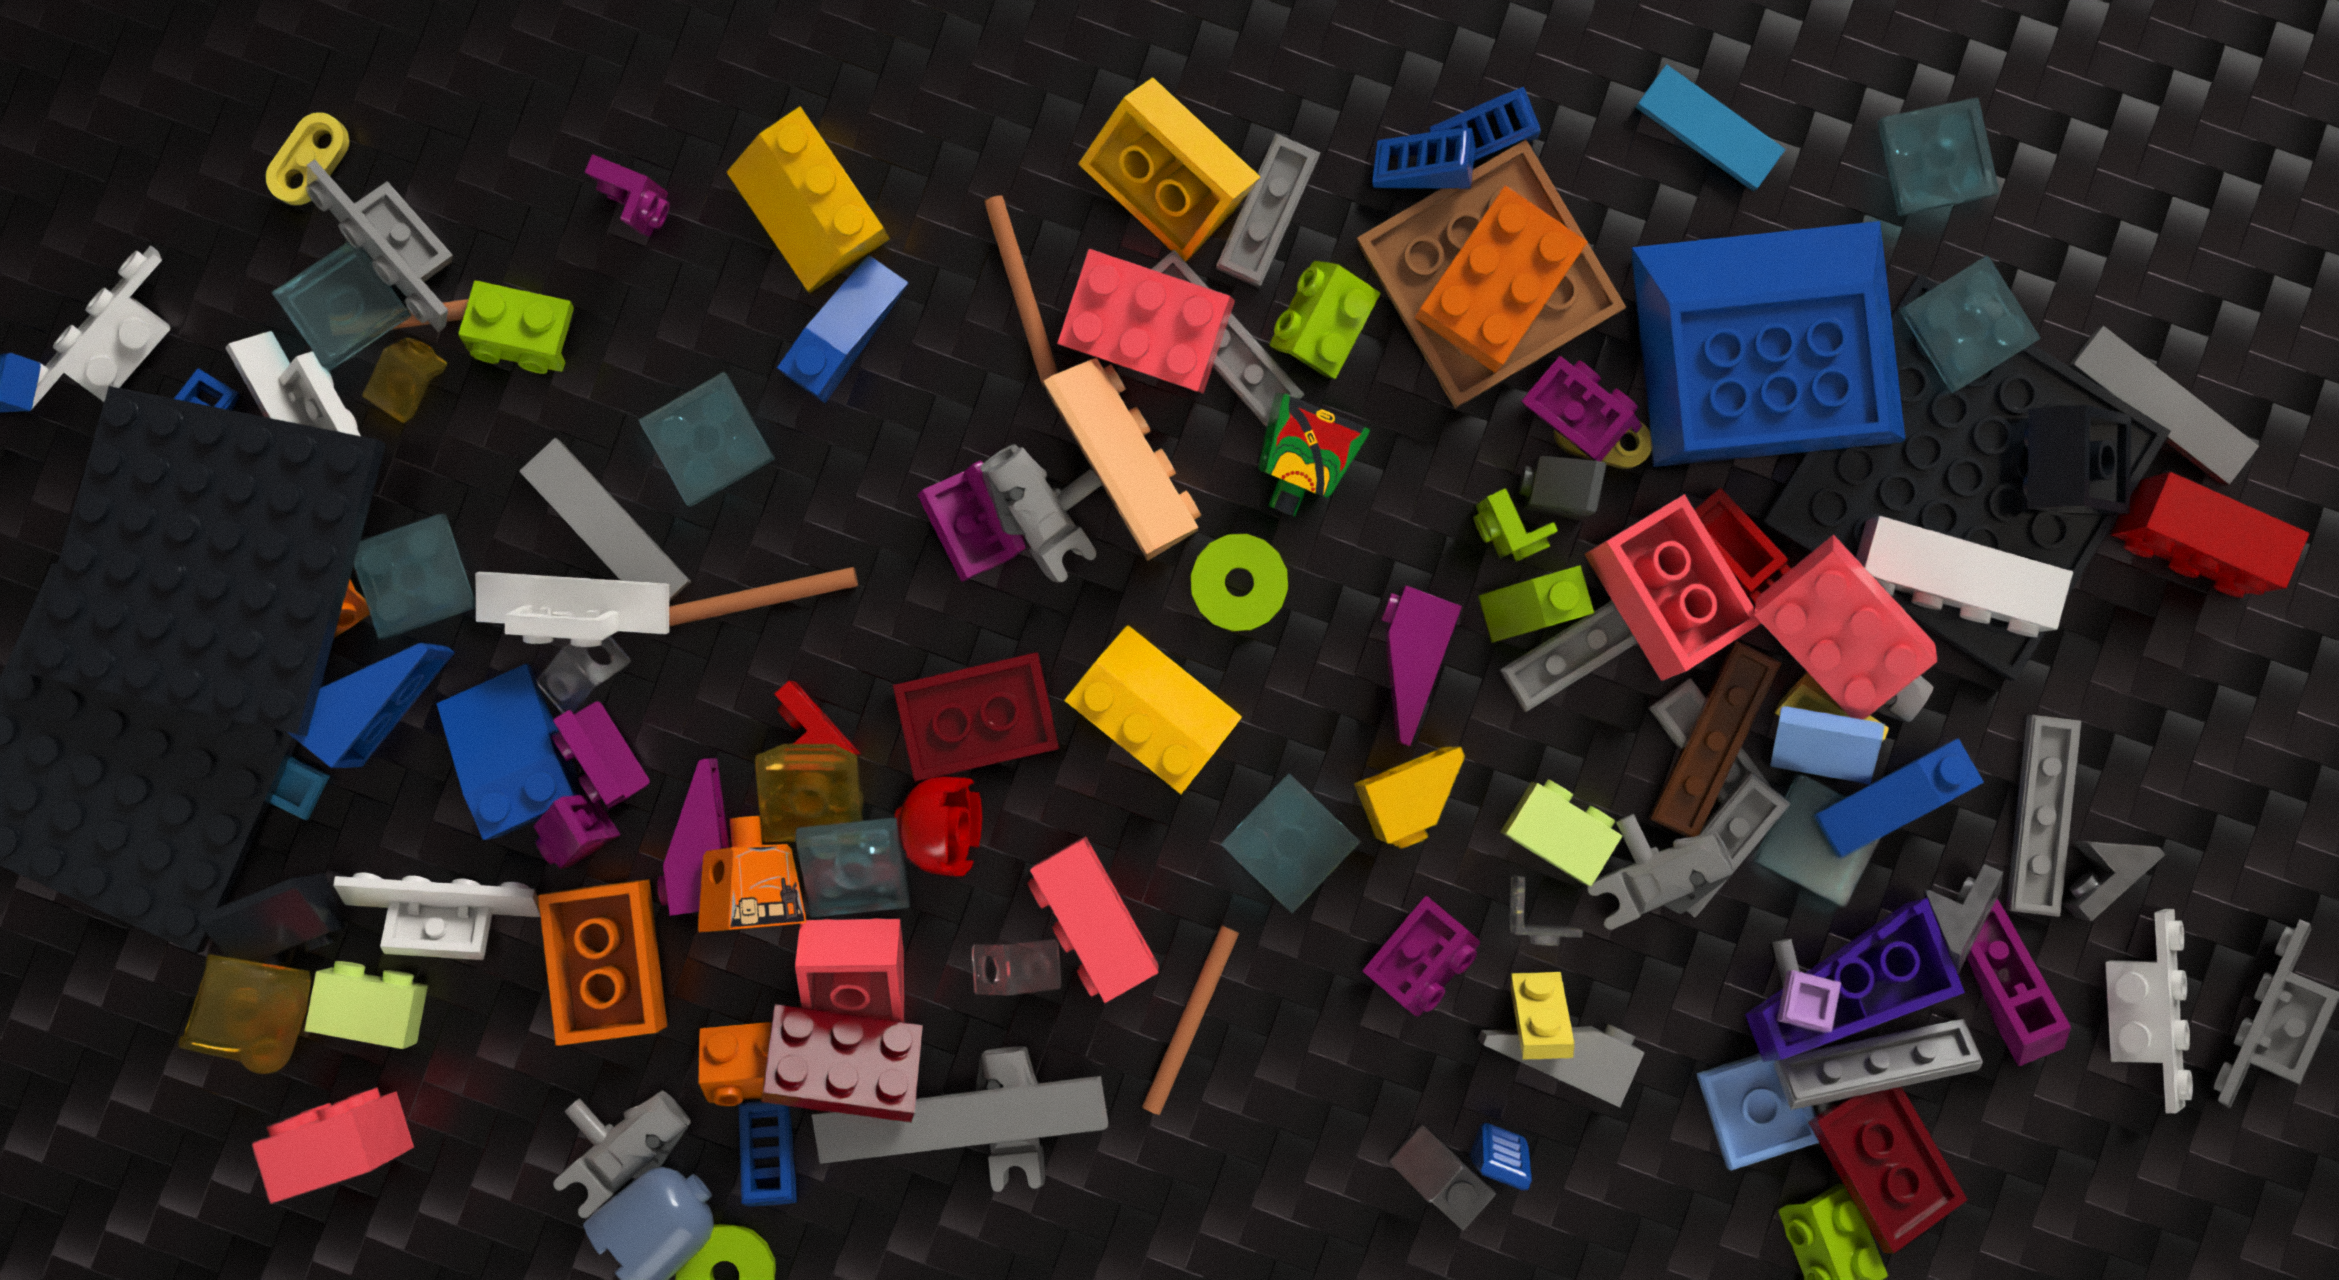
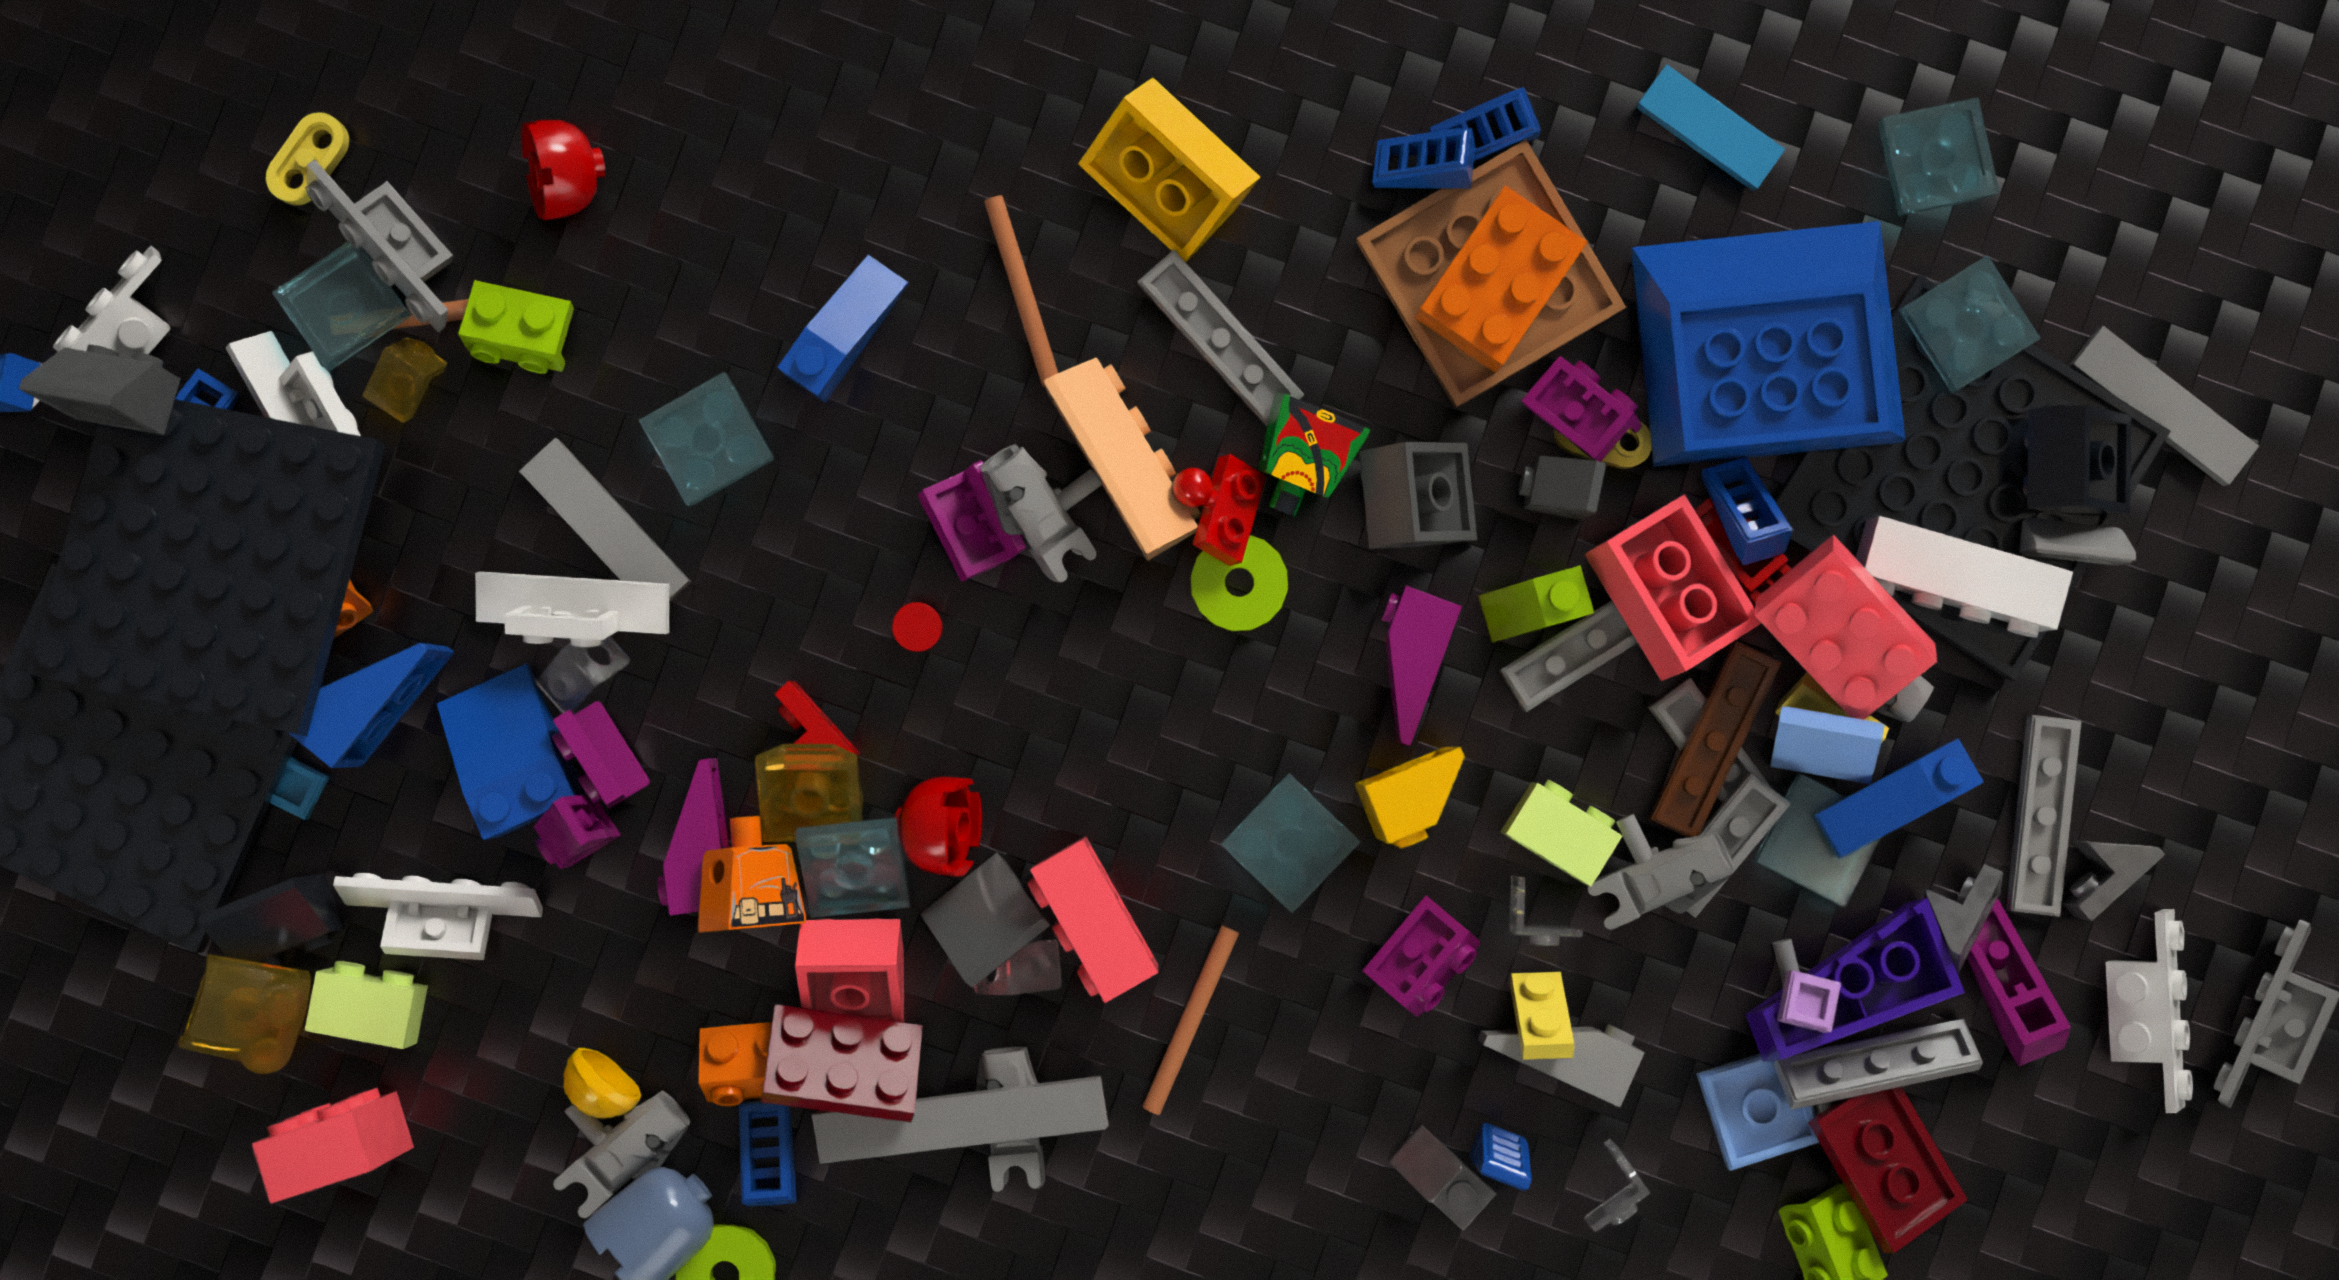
(106, 388): none -> dark grey slope
(412, 576): clear light blue plate -> none
(560, 167): none -> red cylinder
(599, 1085): none -> yellow piece
(602, 962): orange brick -> none
(641, 196): magenta bracket -> none
(762, 596): nougat bar -> none
(806, 200): yellow slope -> none
(917, 627): none -> red tile
(976, 716): dark red plate -> none
(984, 920): none -> dark grey tile
(1146, 321): coral brick -> none
(1153, 709): yellow slope -> none
(1228, 504): none -> red plate
(1268, 210): light grey tile -> none
(1324, 317): lime bracket -> none
(1417, 494): none -> dark grey slope
(1502, 526): lime bracket -> none
(1623, 1204): none -> clear bracket
(1752, 539): none -> blue slope
(2075, 542): none -> light grey slope
(2210, 536): red brick -> none

